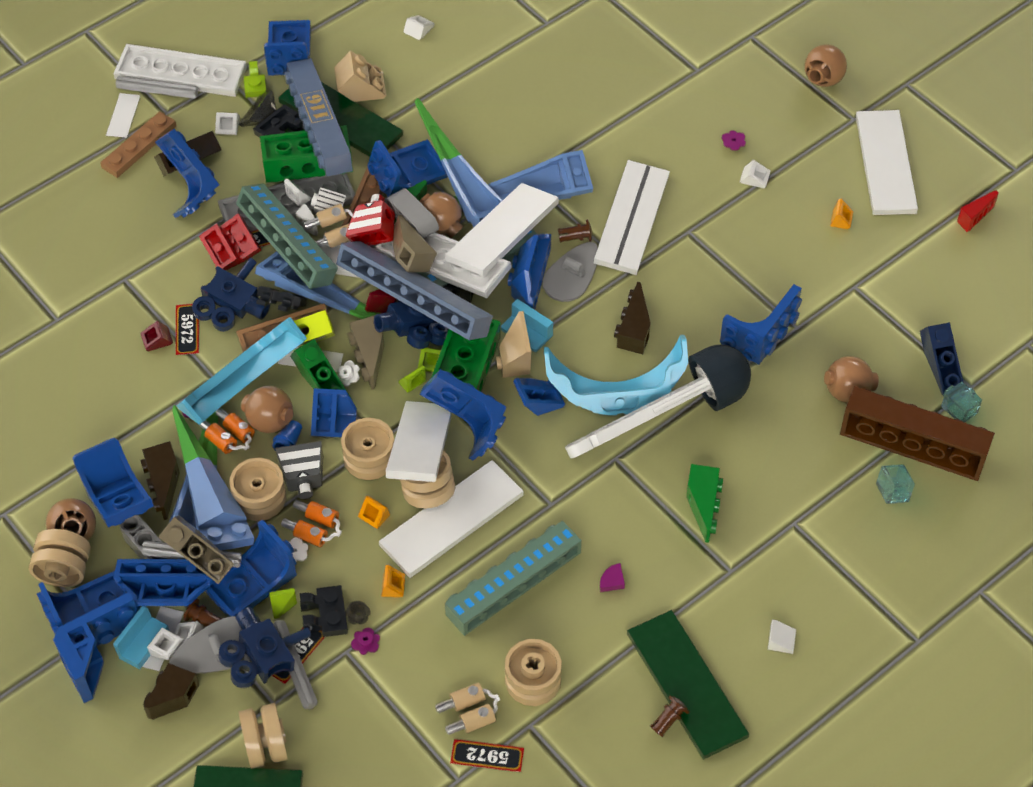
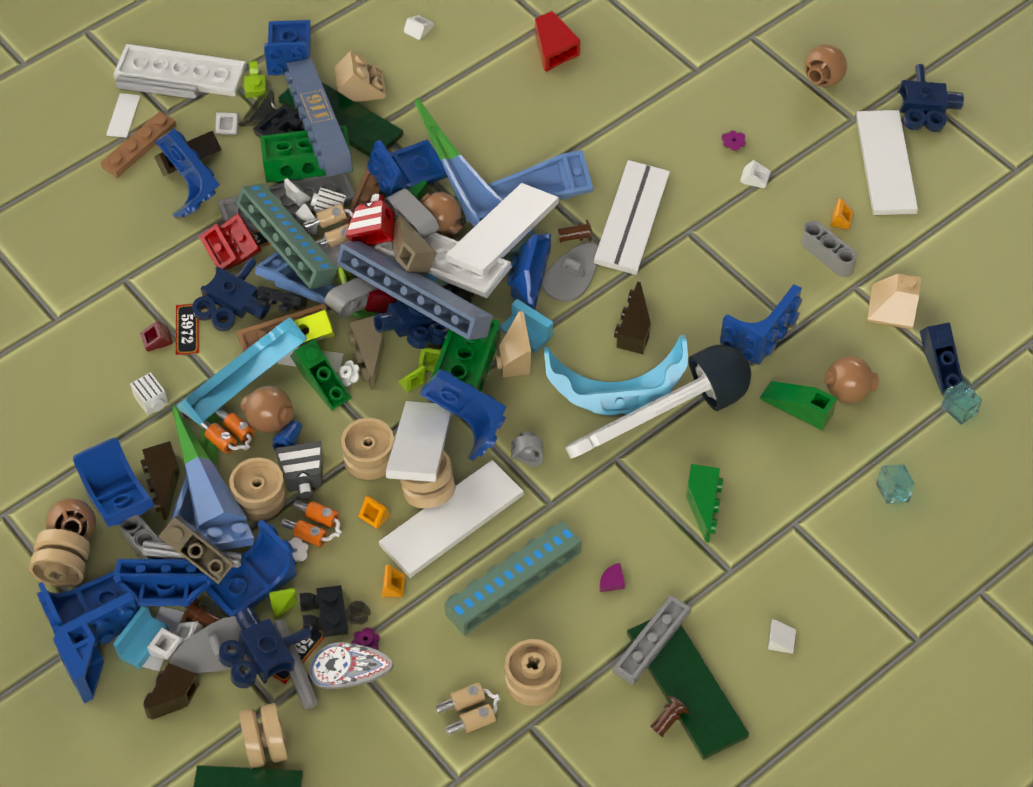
(149, 394): none -> white brick
(331, 412): blue slope -> none
(343, 275): none -> lime slope
(347, 665): none -> shield
(349, 296): none -> light grey beam
(487, 755): sticker -> none
(527, 449): none -> light grey piece
(539, 395): blue slope -> none
(555, 41): none -> red slope
(651, 640): none -> light grey tile
(801, 402): none -> green slope
(828, 248): none -> light grey beam
(894, 301): none -> tan slope
(916, 433): reddish brown brick -> none
(927, 102): none -> dark blue piece
(976, 210): red slope -> none

